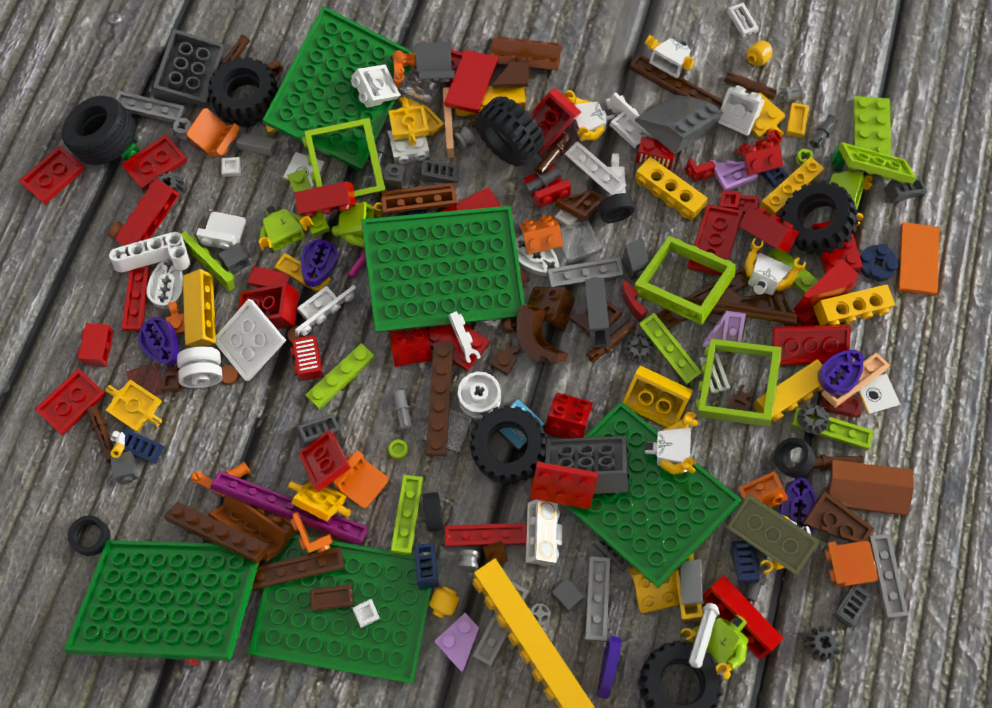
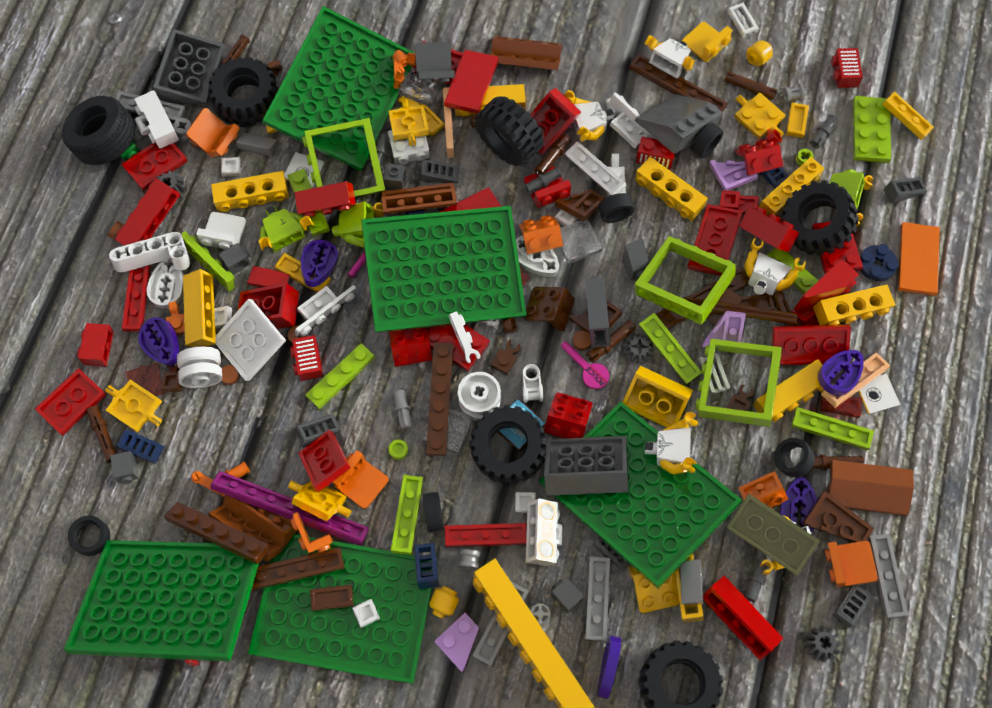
(52, 175): red plate -> none
(119, 438): arm -> none
(160, 128): none -> white piece
(222, 316): none -> white plate
(241, 187): none -> yellow brick
(374, 85): white plate -> none
(464, 138): light grey wheel -> none
(495, 551): reddish brown plate -> none
(514, 74): reddish brown slope -> none
(522, 500): none -> white tile
(532, 338): reddish brown arch -> none
(532, 387): none -> white piece
(563, 485): red plate -> none
(578, 273): light grey plate -> none
(581, 340): none -> dark orange tile
(594, 375): none -> dark pink piece
(630, 298): red slope -> none
(697, 655): white axle -> none
(701, 171): red bracket -> none
(706, 41): none -> yellow bracket
(707, 140): none -> black tyre
(725, 643): lime torso -> none
(740, 109): white plate -> none
(746, 550): dark blue slope -> none
(806, 422): dark grey gear -> none
(837, 159): green plate -> none
(847, 68): none -> red brick
(877, 163): lime plate -> none
(907, 115): none -> yellow tile

